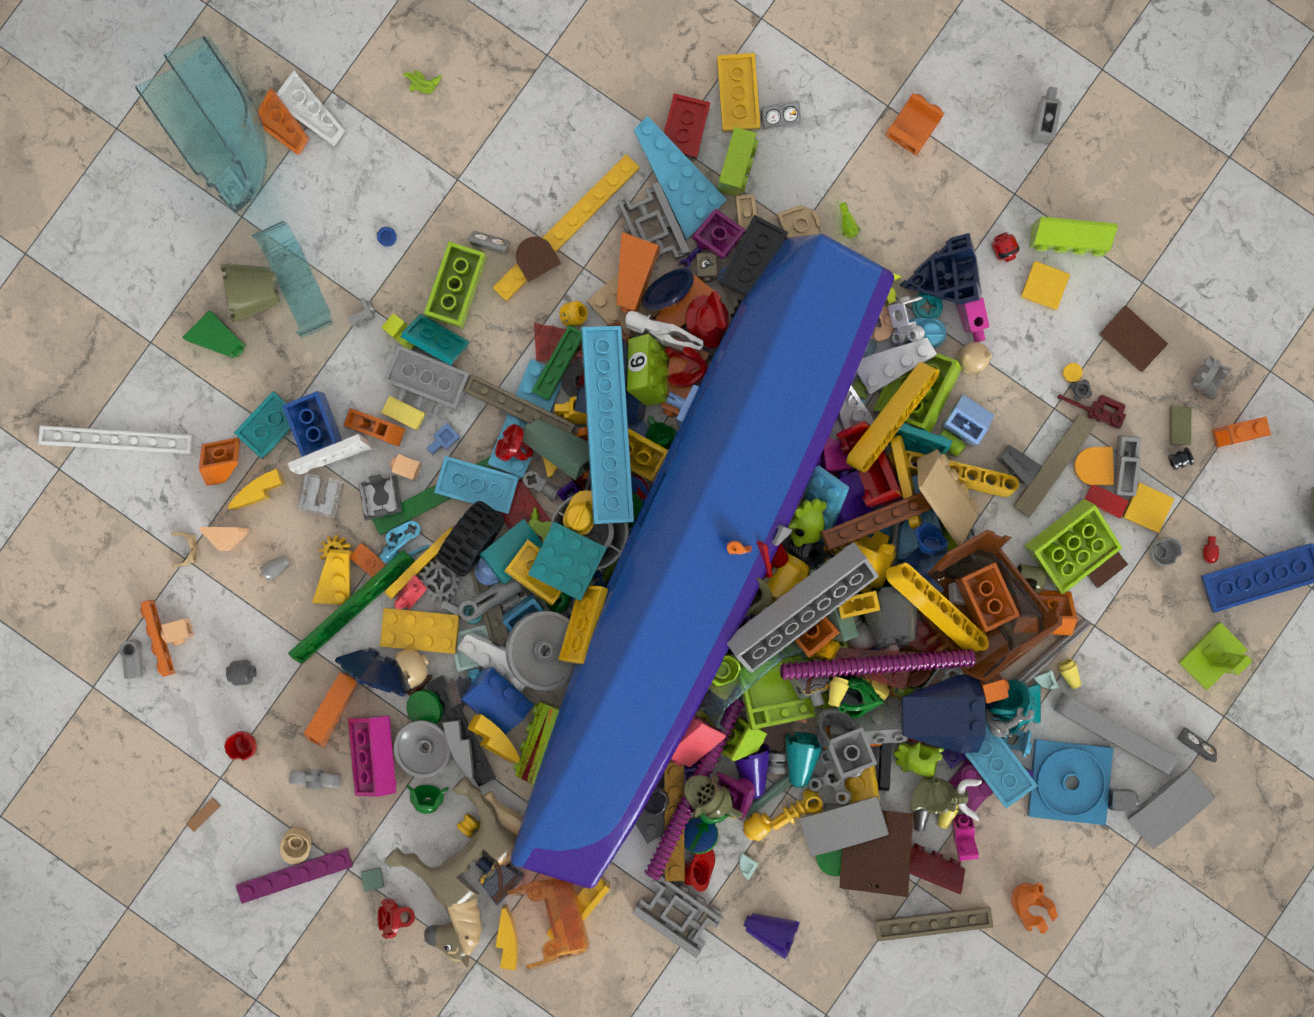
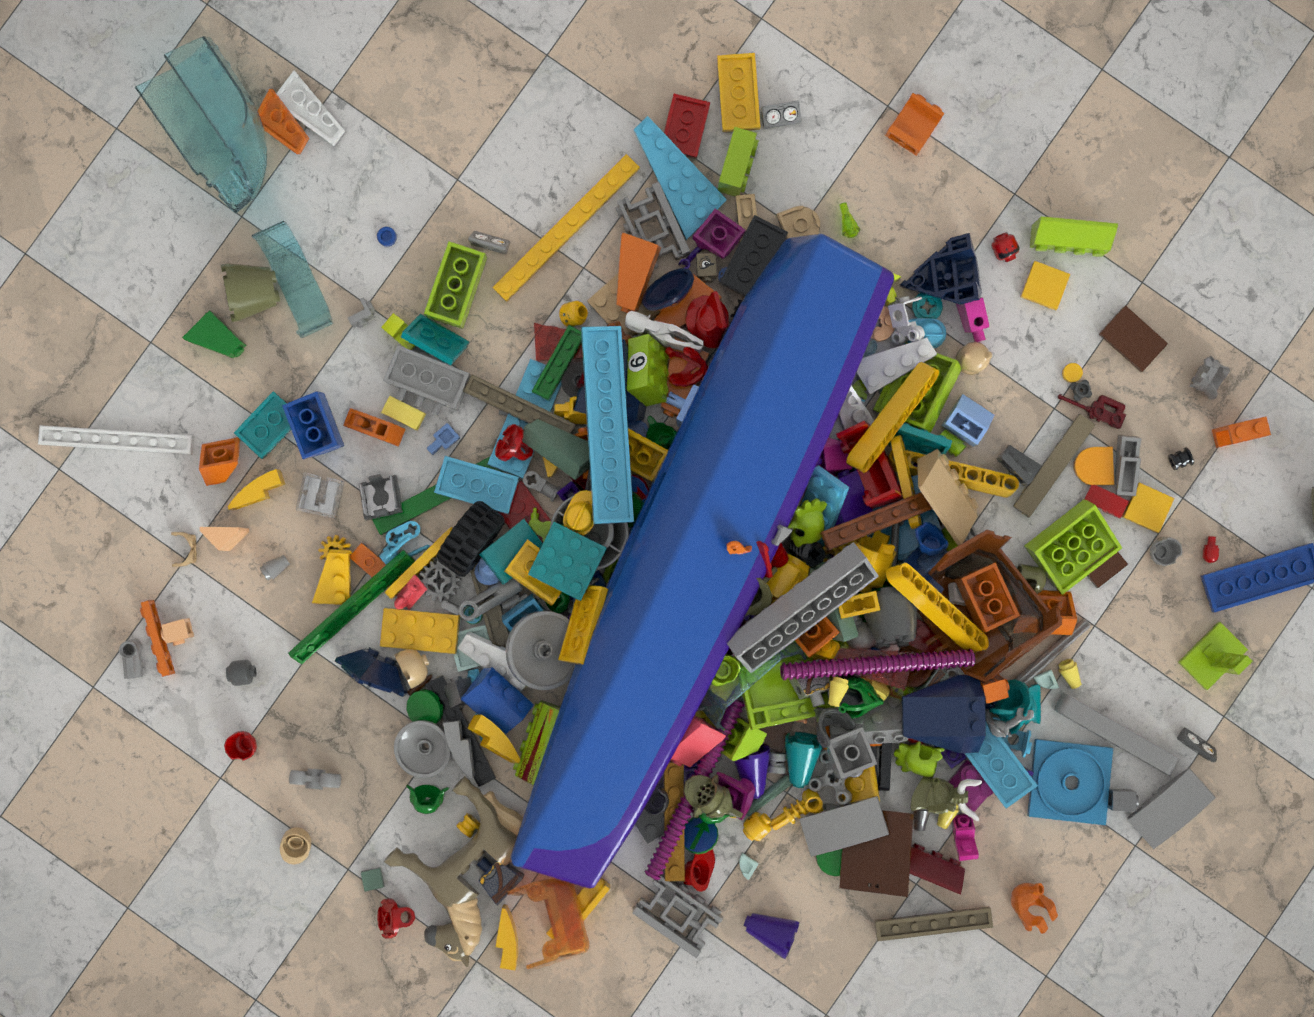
(202, 815): medium nougat window -> none
(294, 875): magenta plate -> none
(330, 710): orange slope -> none
(332, 453): white wing -> none
(372, 756): dark pink slope -> none
(405, 467): light nougat brick -> none
(421, 84): lime piece -> none
(536, 257): reddish brown tile -> none
(1046, 117): light grey hinge -> none
(1180, 425): olive tile -> none

